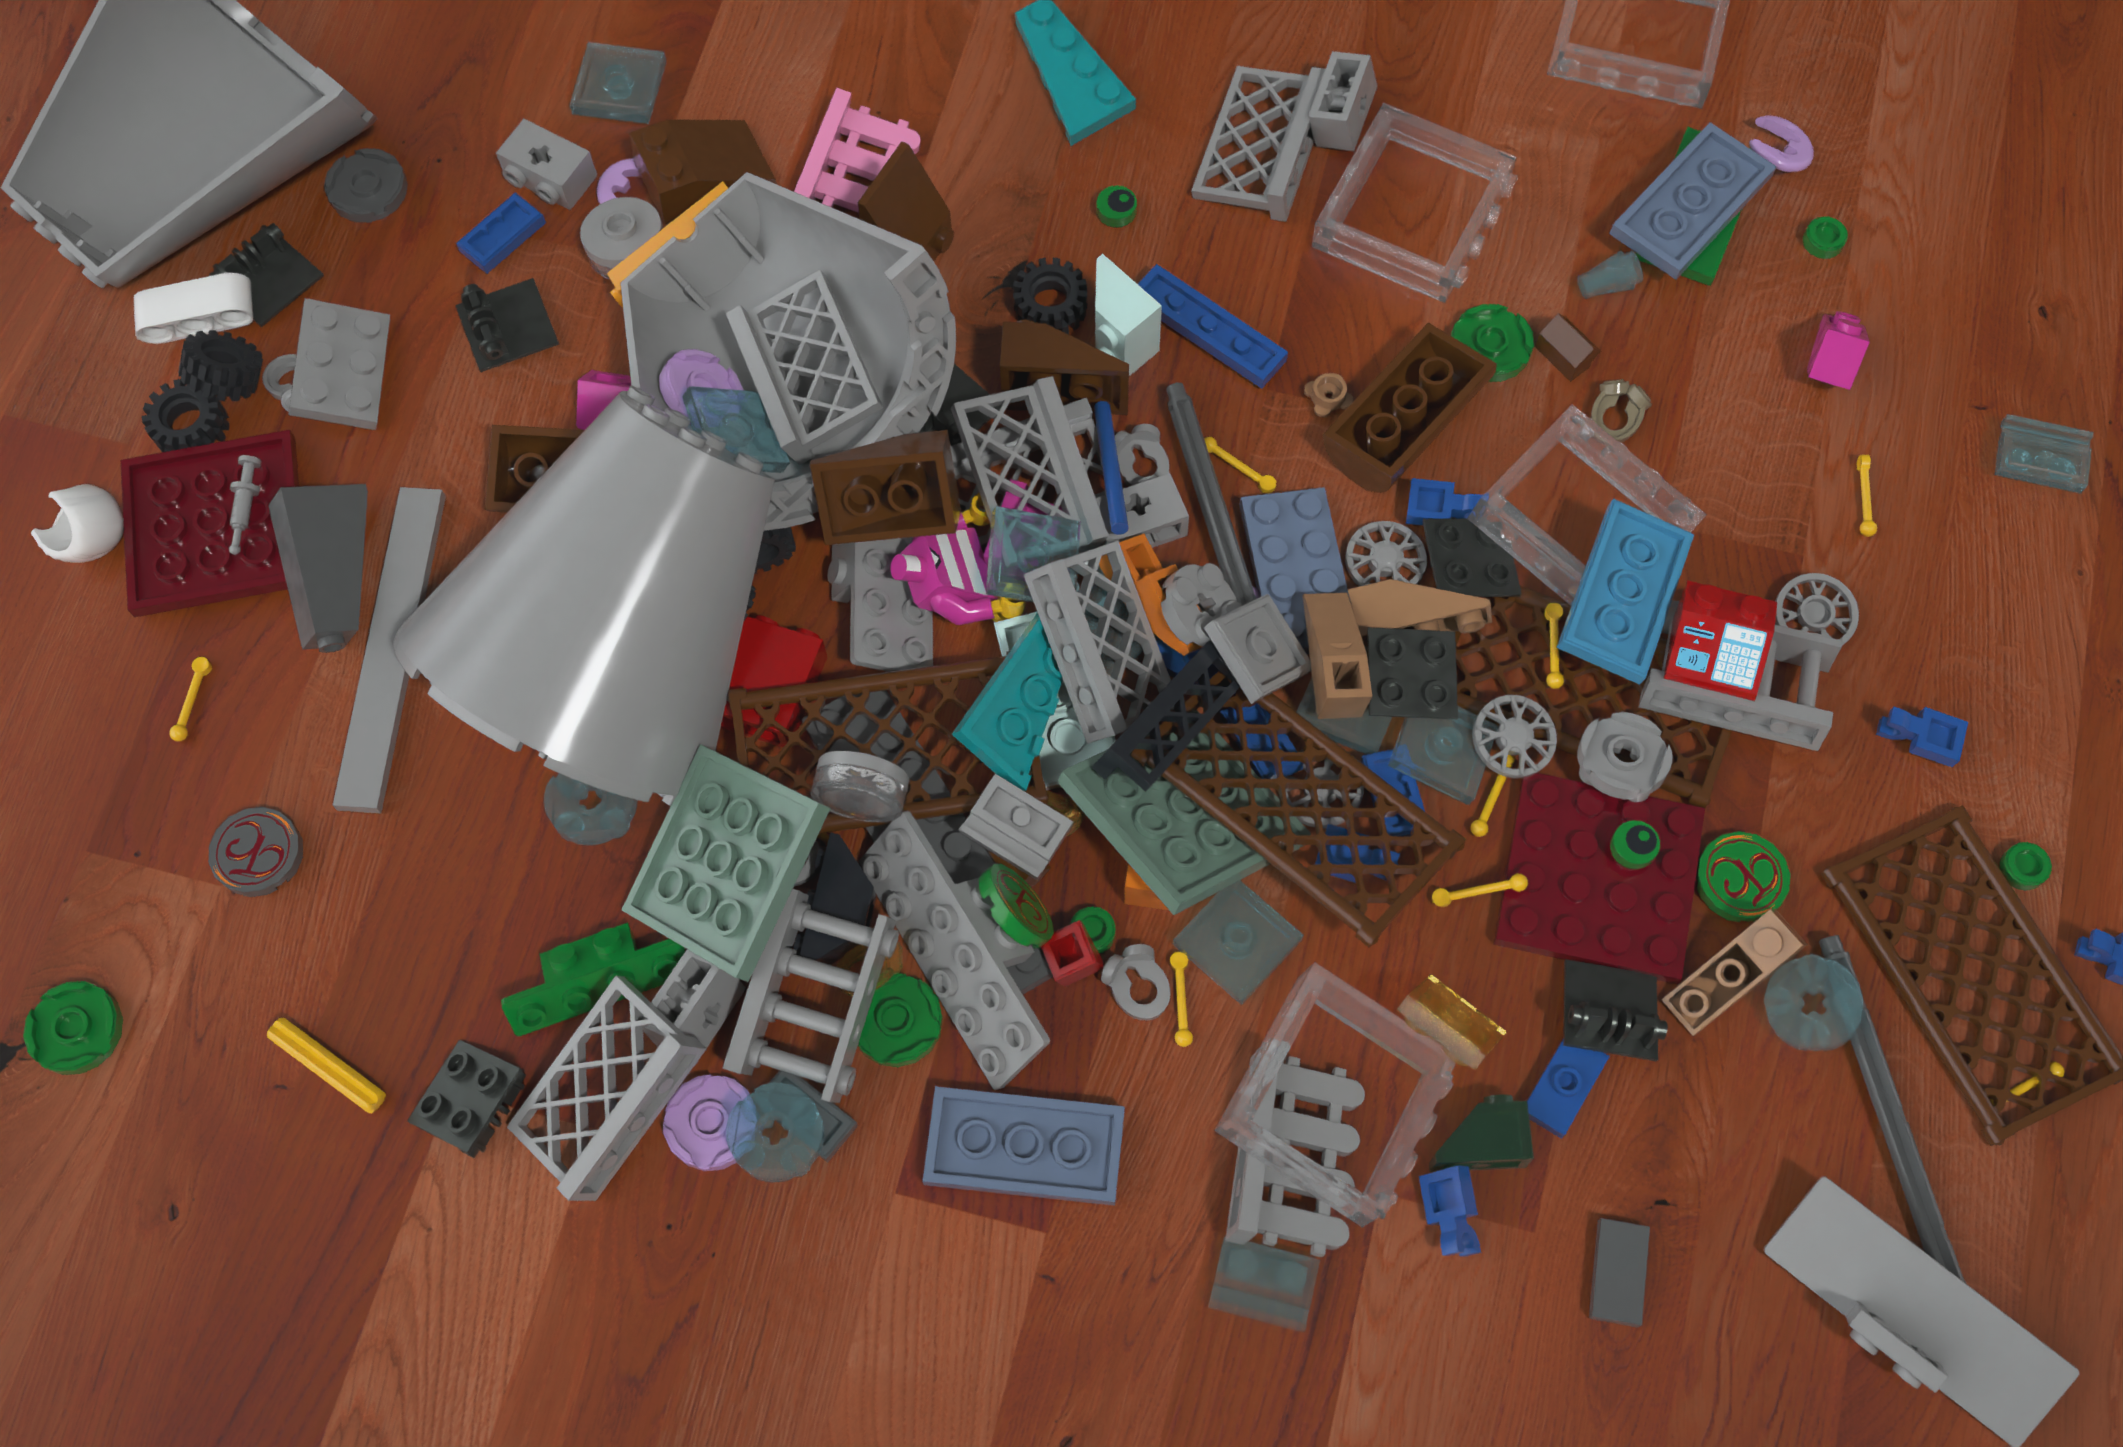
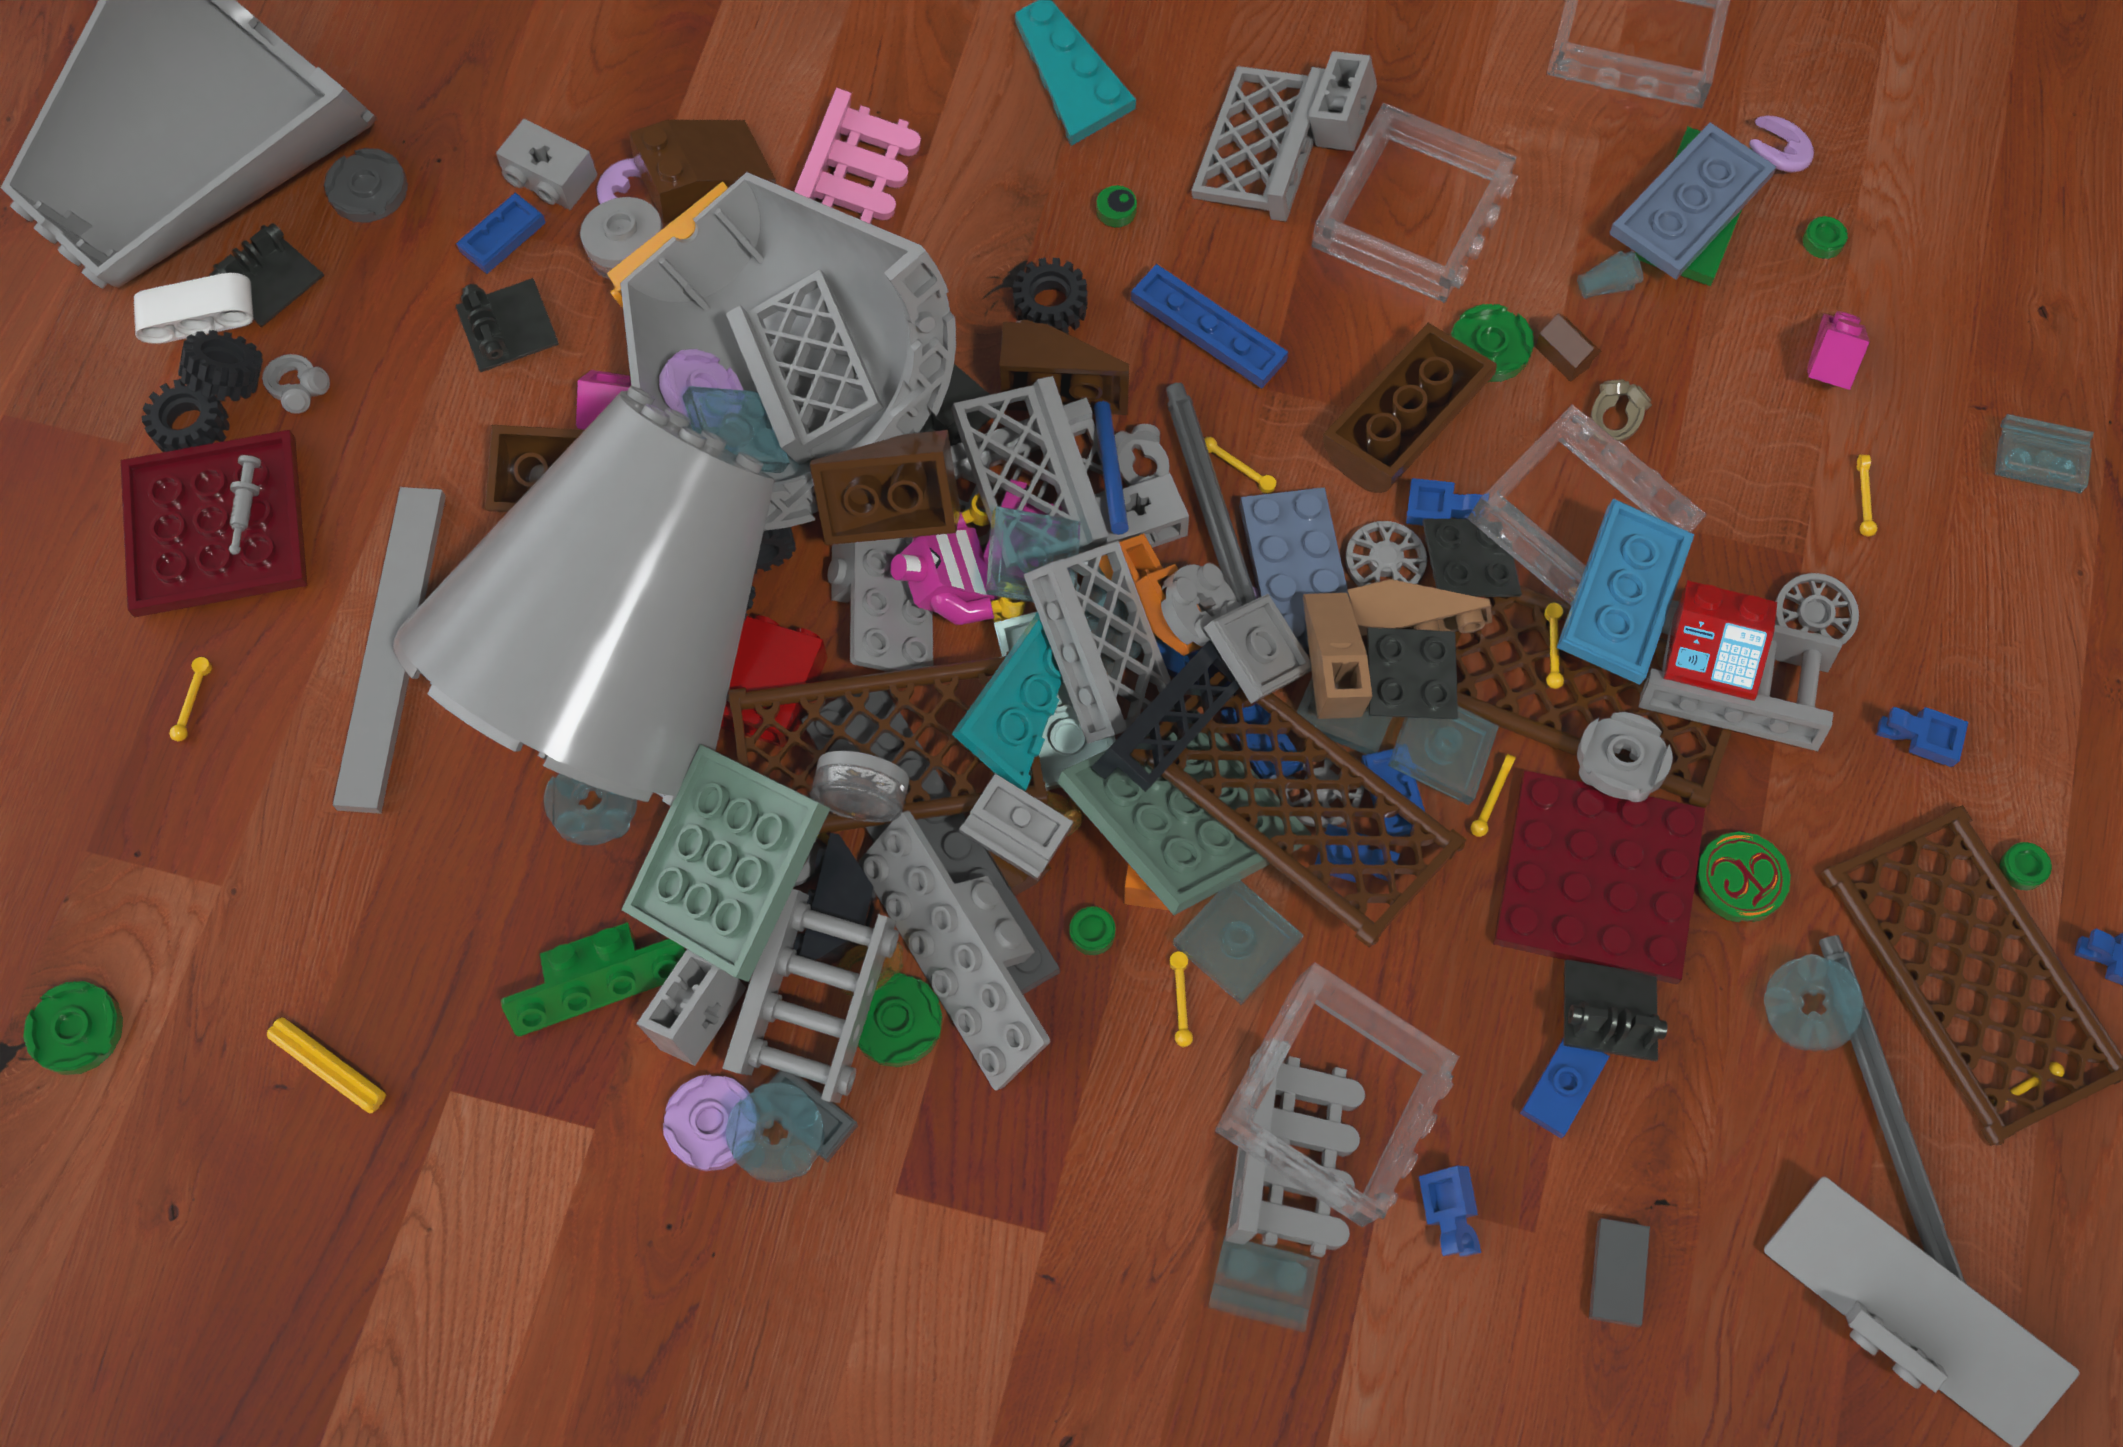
(85, 526): white piece -> none
(255, 851): dark grey tile -> none
(322, 559): dark grey slope -> none
(339, 364): light grey plate -> none
(467, 1097): pearl dark grey hinge -> none
(618, 82): clear light blue plate -> none
(624, 1121): light grey fence -> none
(908, 203): reddish brown slope -> none
(1016, 906): green tile -> none
(1024, 1146): sand blue plate -> none
(1072, 954): red slope -> none
(1125, 317): light aqua slope -> none
(1142, 959): light grey piece -> none
(1331, 384): medium nougat plate -> none
(1443, 898): yellow hinge -> none
(1451, 1021): clear yellow plate -> none
(1489, 1138): clear green slope -> none
(1514, 736): light grey wheel -> none
(1635, 844): green tile -> none
(1734, 971): medium nougat slope -> none

